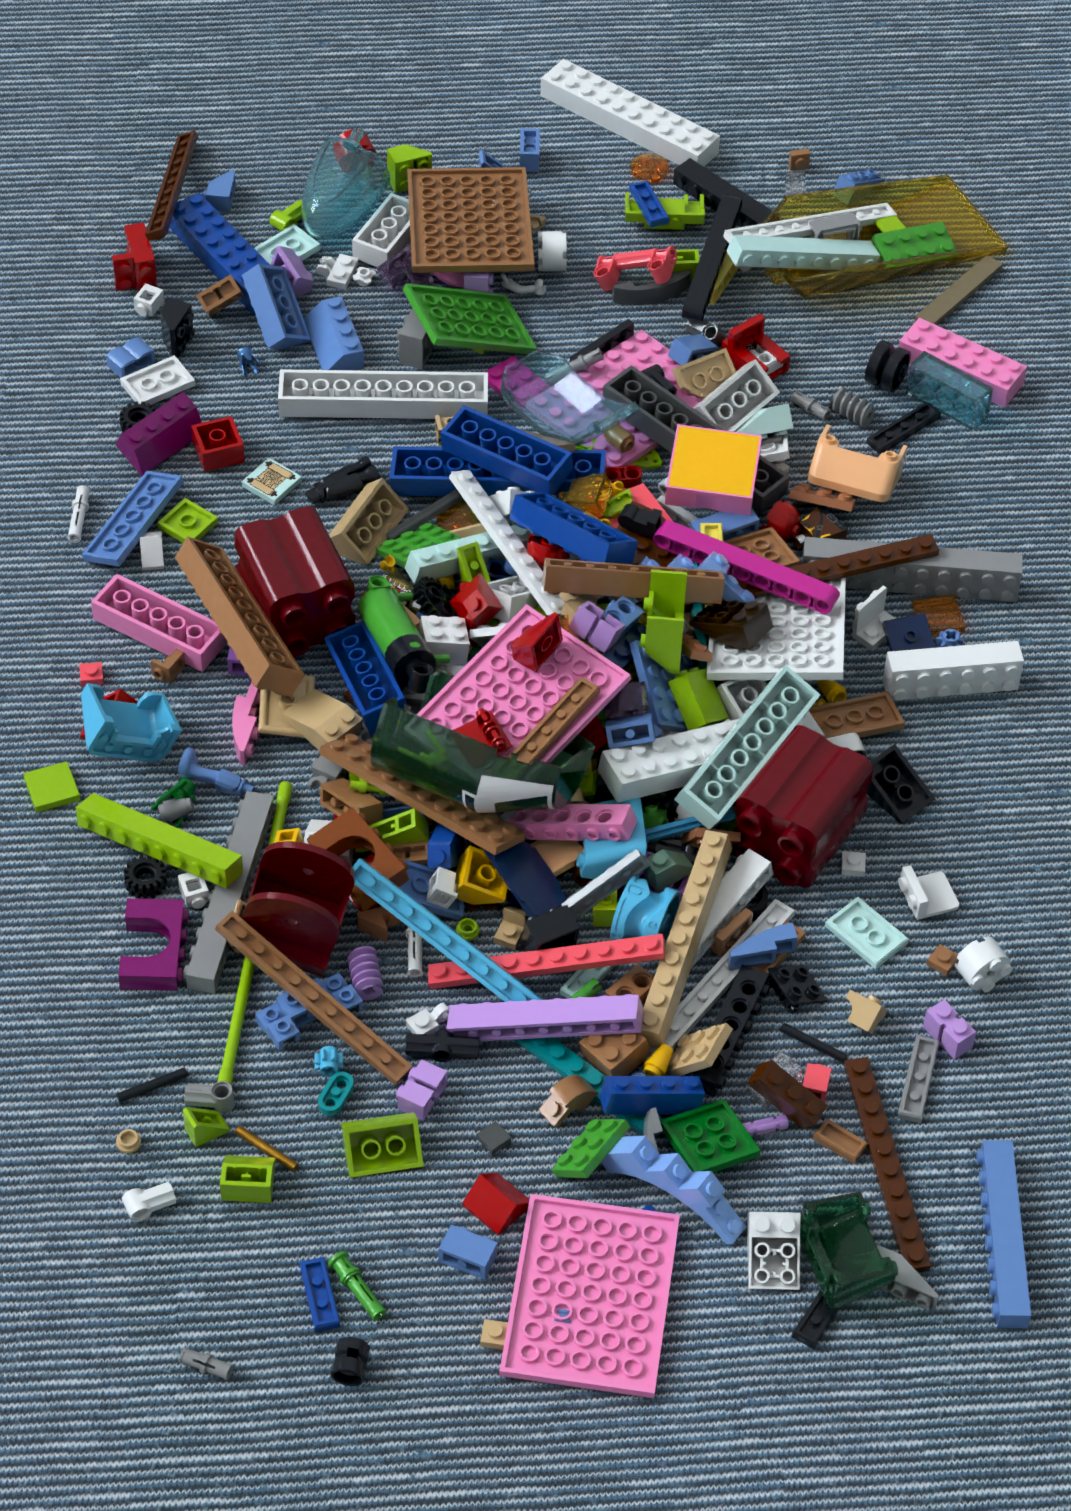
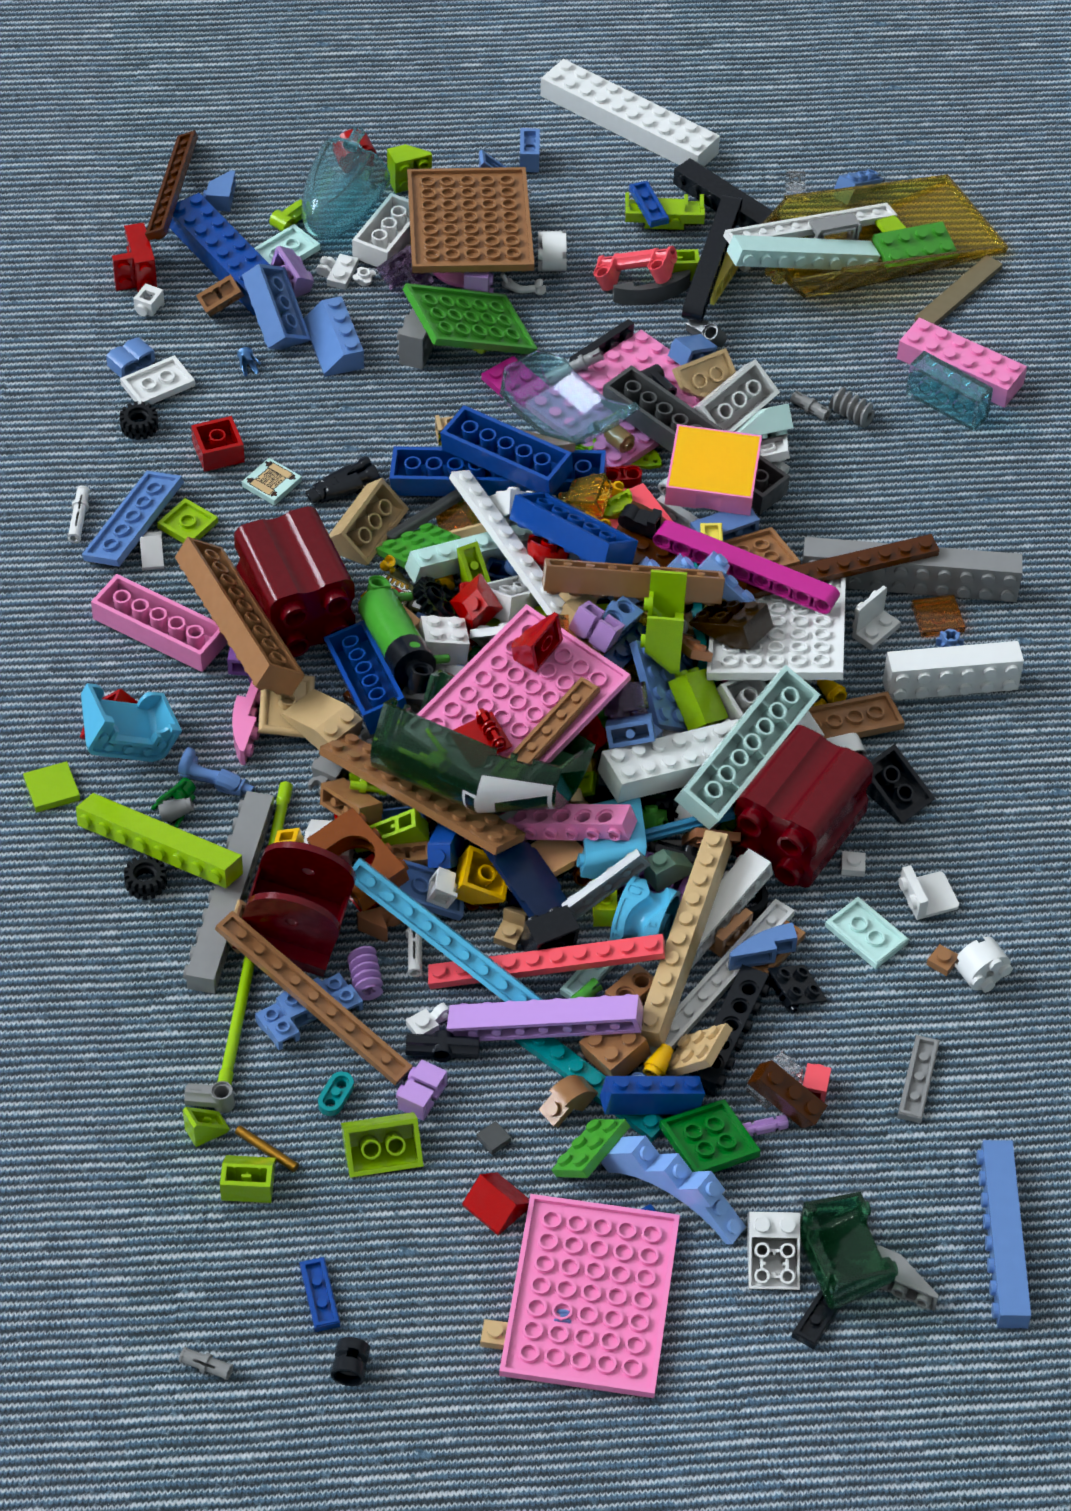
(91, 673): coral plate -> none
(128, 1141): tan plate -> none
(142, 1203): white piece -> none
(151, 1085): black bar -> none
(159, 434): magenta slope -> none
(162, 970): magenta arch -> none
(170, 668): medium nougat bracket -> none
(176, 325): black slope -> none
(195, 893): white brick -> none
(328, 1060): medium azure gear -> none
(351, 1277): bright green pin -> none
(380, 393): white brick -> none
(468, 924): lime plate -> none
(468, 1251): medium blue brick -> none
(537, 222): tan tile -> none
(649, 167): clear orange dish -> none
(652, 1126): light grey slope -> none
(749, 343): red brick -> none
(784, 520): red cylinder -> none
(799, 159): medium nougat plate -> none
(813, 1042): black bar -> none
(820, 524): reddish brown torso -> none
(823, 497): nougat plate -> none
(840, 1141): medium nougat tile -> none
(854, 471): light nougat windscreen -> none
(865, 1011): tan brick -> none
(886, 1163): reddish brown plate -> none
(887, 366): black wheel -> none
(903, 428): black tile -> none
(908, 633): dark blue plate -> none
(957, 1035): lavender piece -> none

